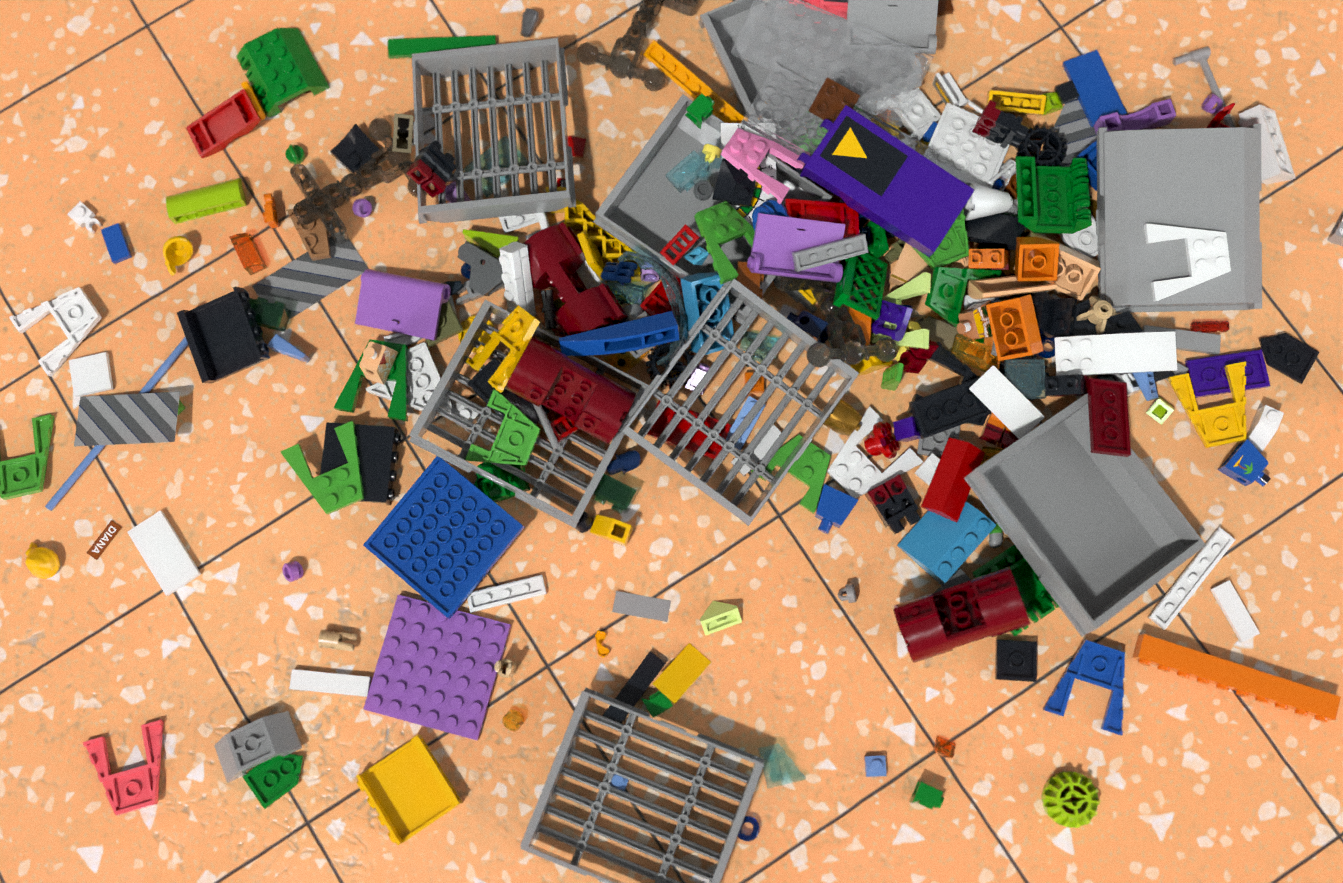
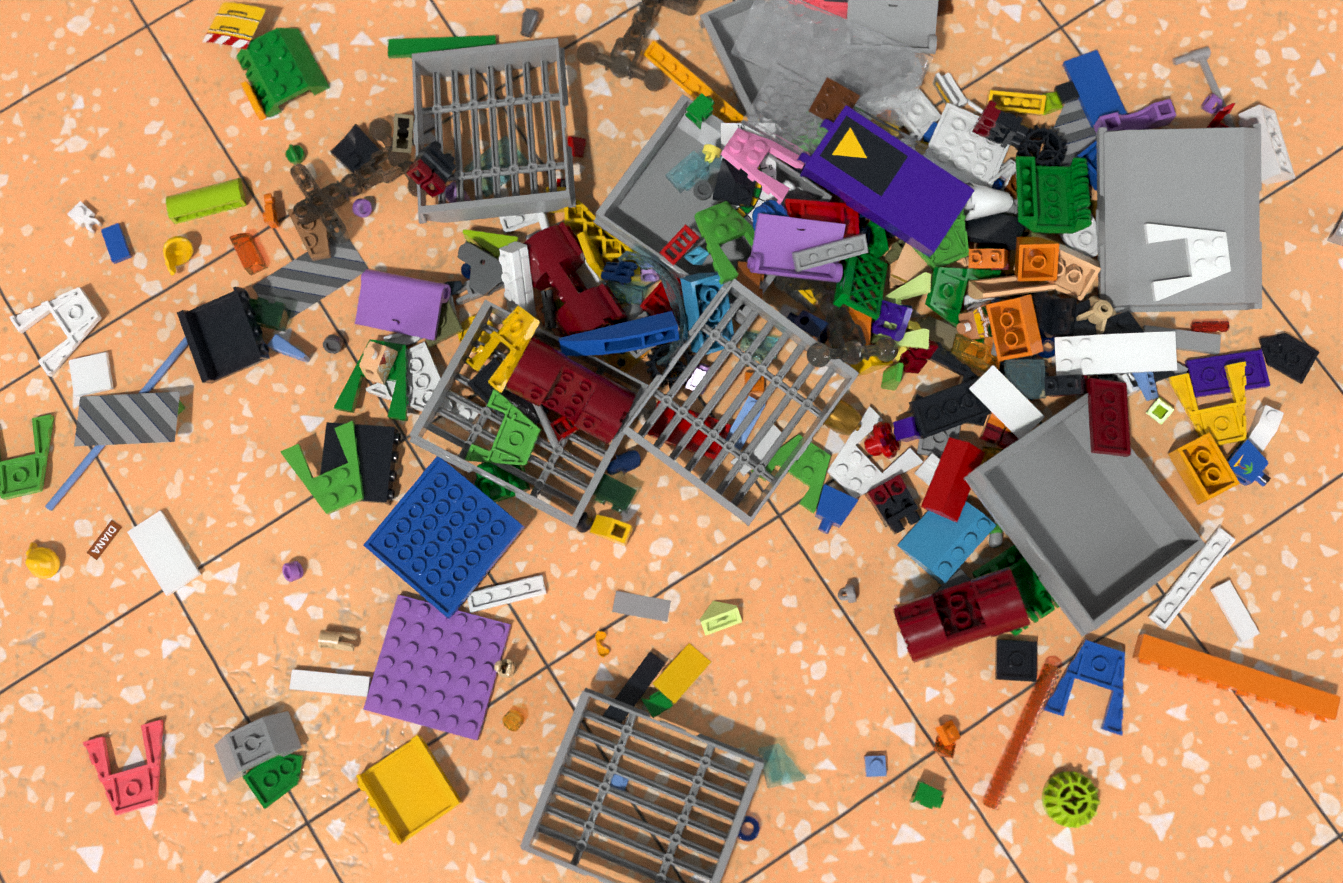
(224, 124): red slope -> none
(234, 25): none -> yellow sticker
(333, 344): none -> dark grey tile
(948, 733): none -> orange plate
(1021, 736): none -> clear orange piece
(1203, 468): none -> light orange slope

